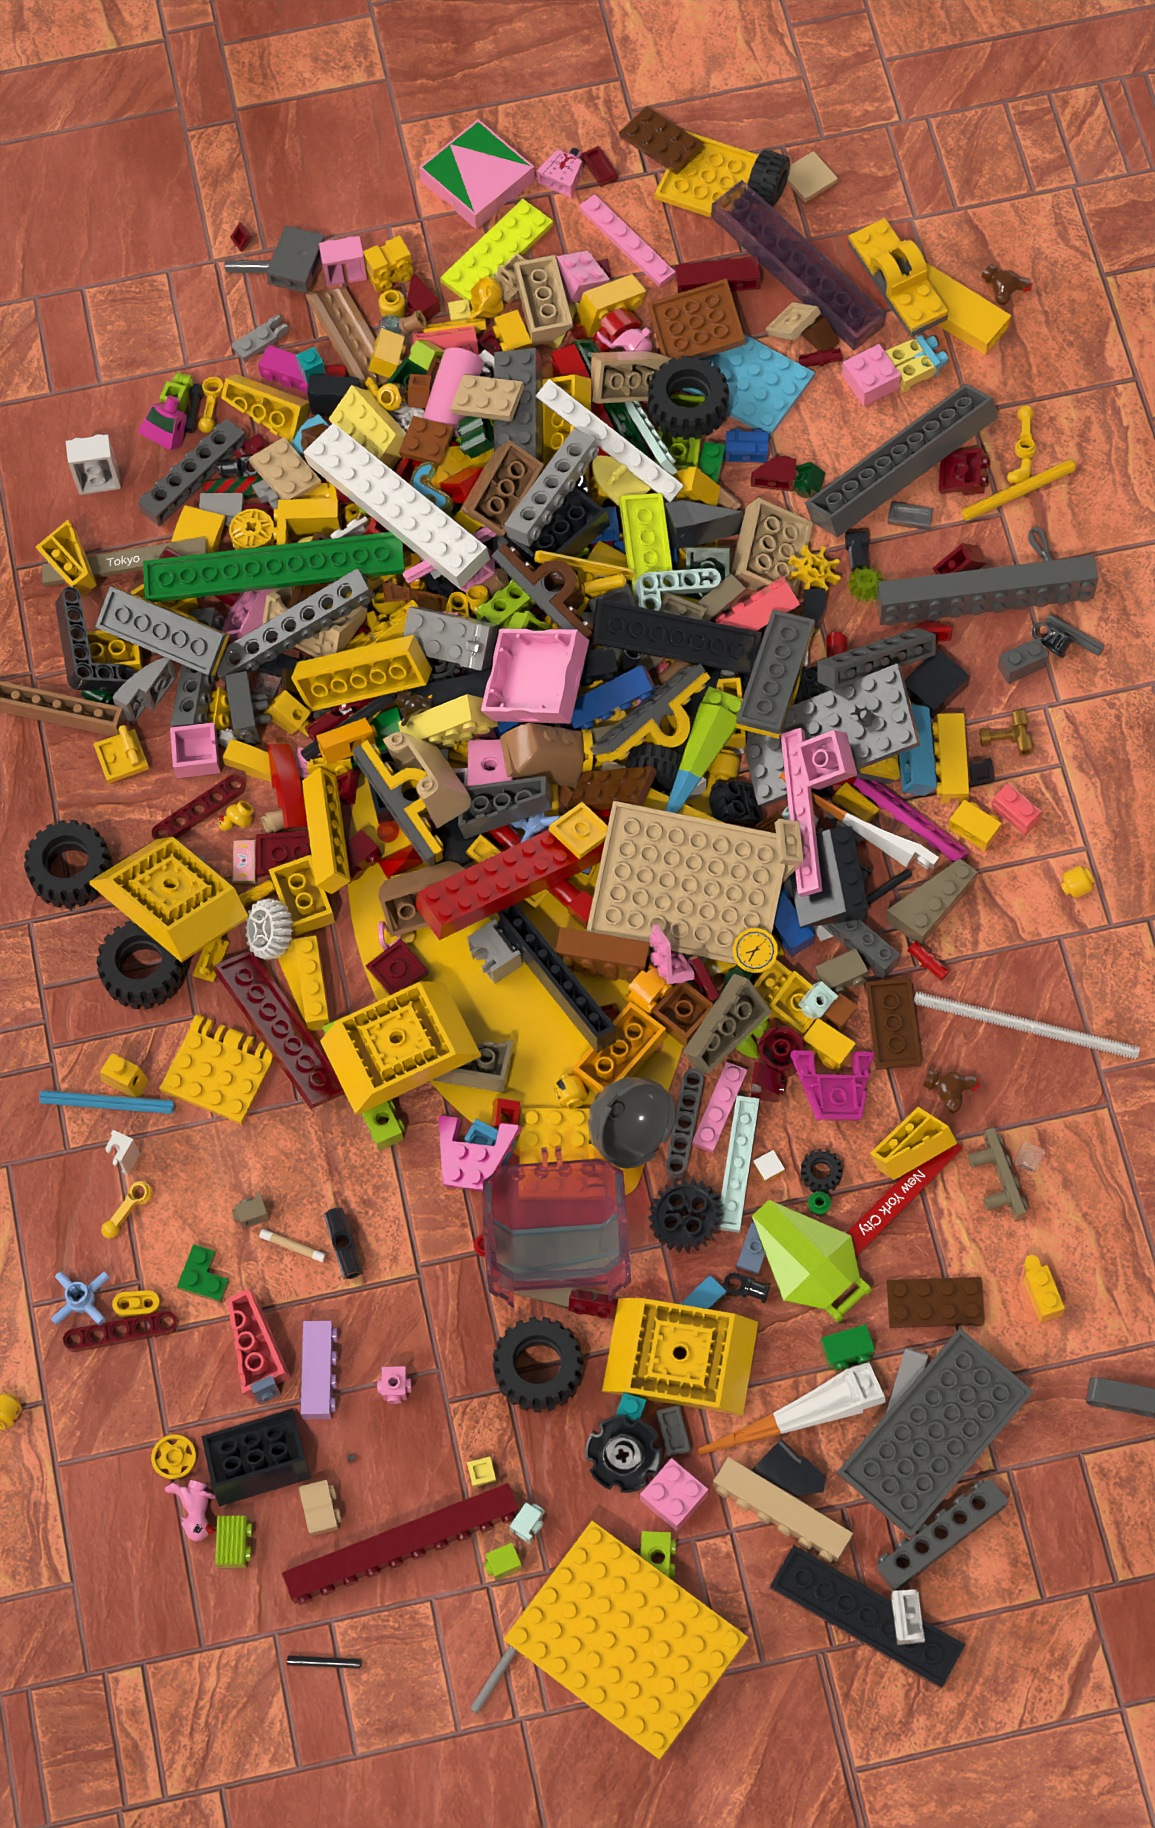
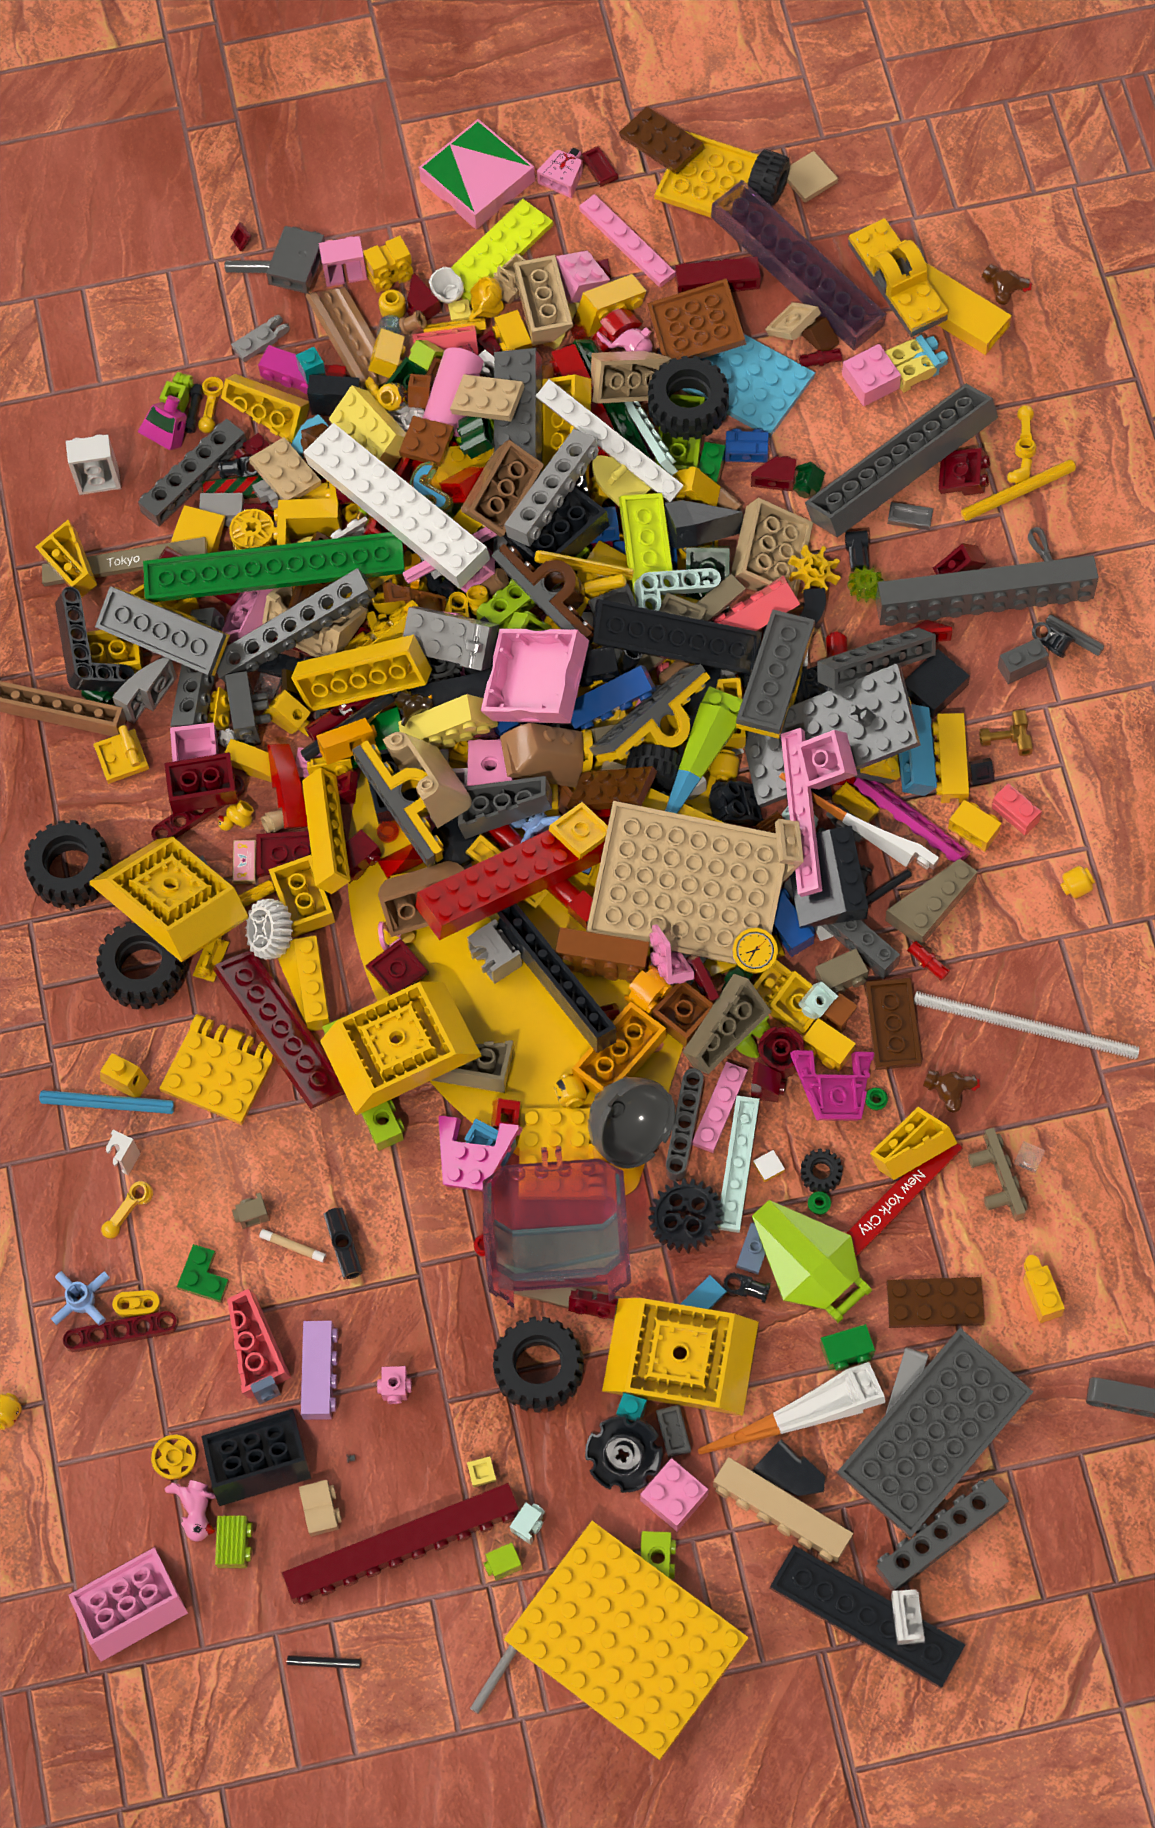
(127, 1604): none -> bright pink slope
(201, 783): none -> dark red slope
(446, 285): none -> white hair
(876, 1092): none -> green plate

